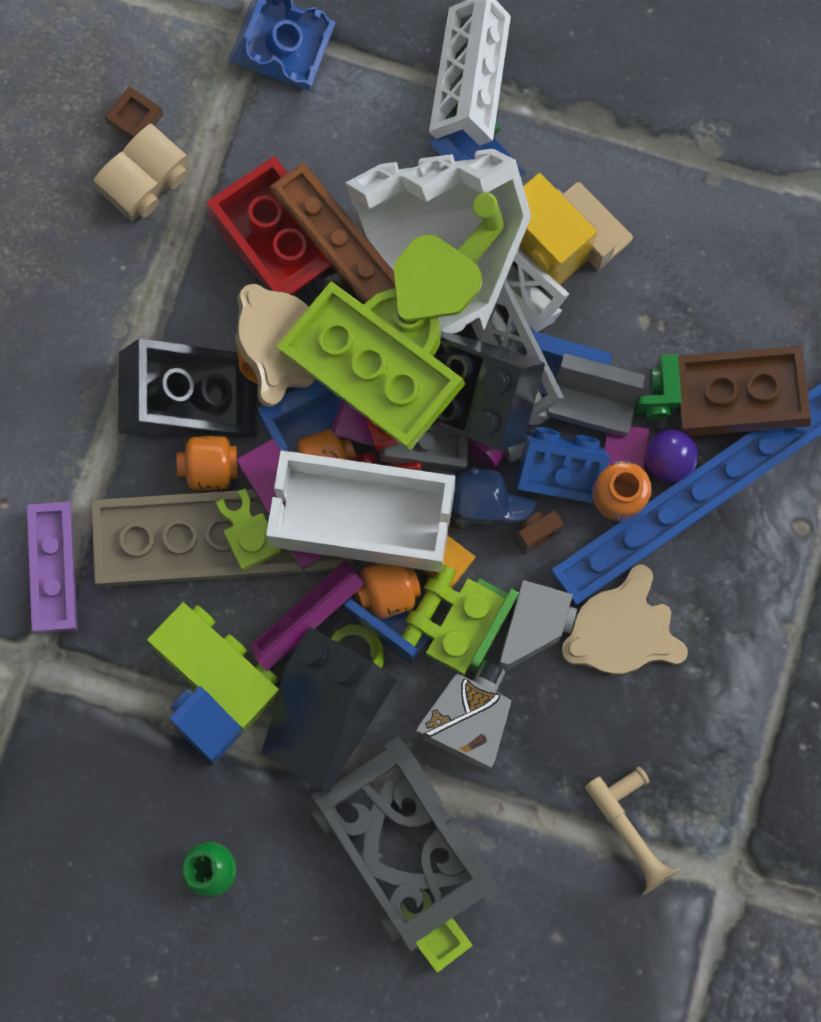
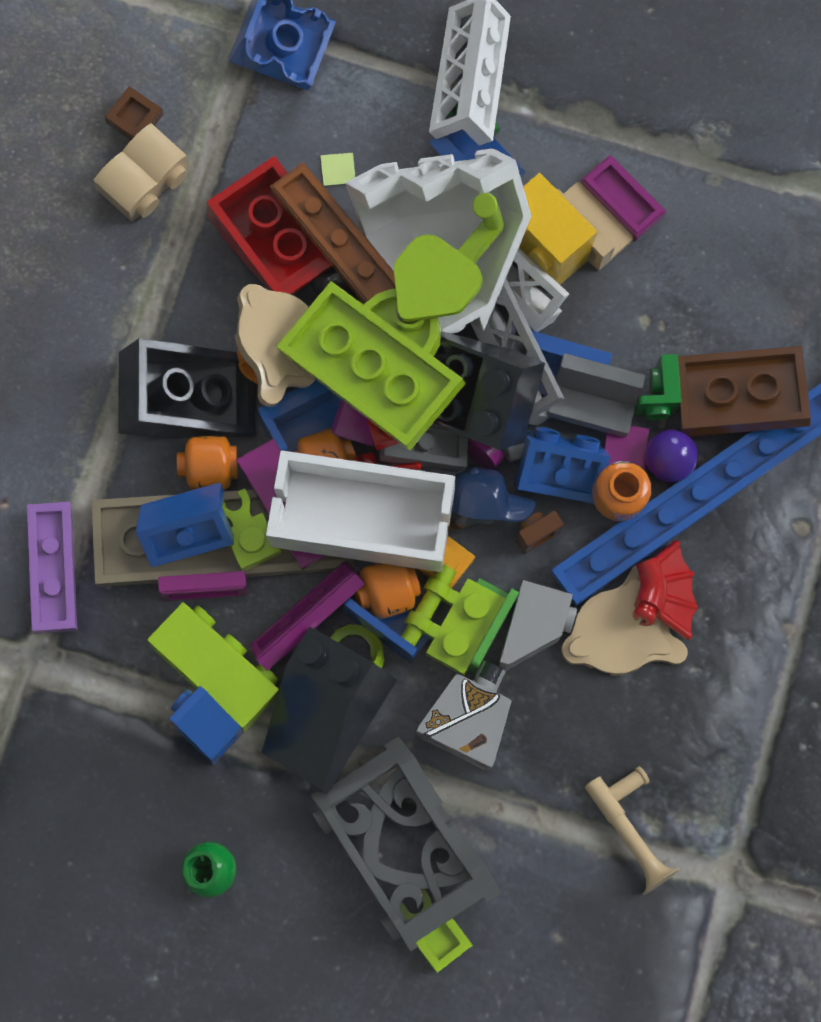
(184, 525): none -> blue panel
(203, 586): none -> magenta tile
(337, 168): none -> yellowish green sticker
(623, 197): none -> magenta tile
(666, 591): none -> red arm

